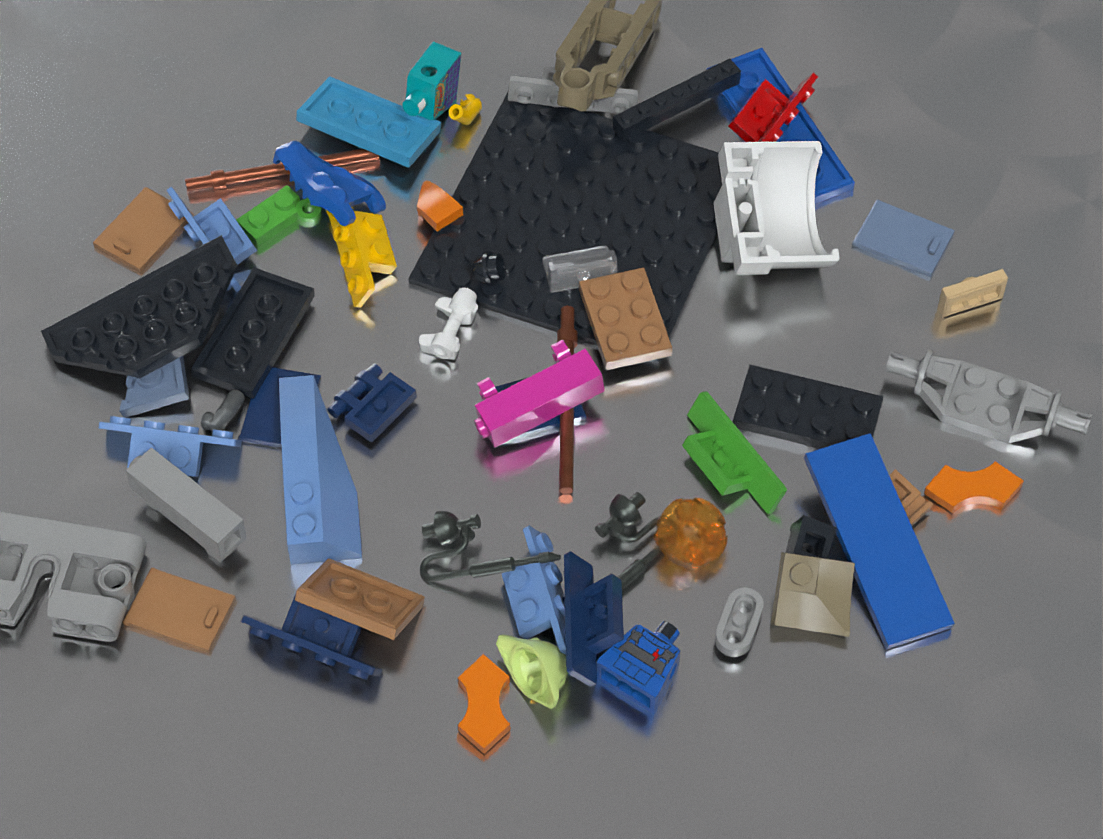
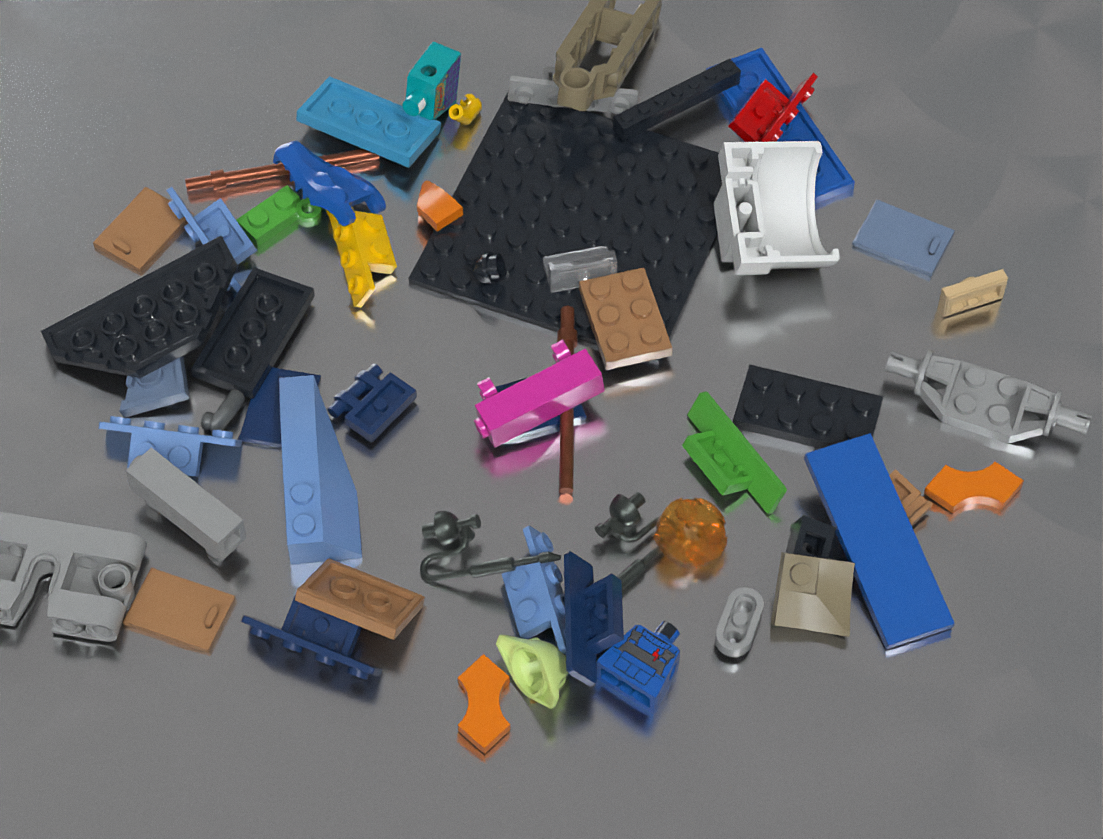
(461, 311): white piece -> none

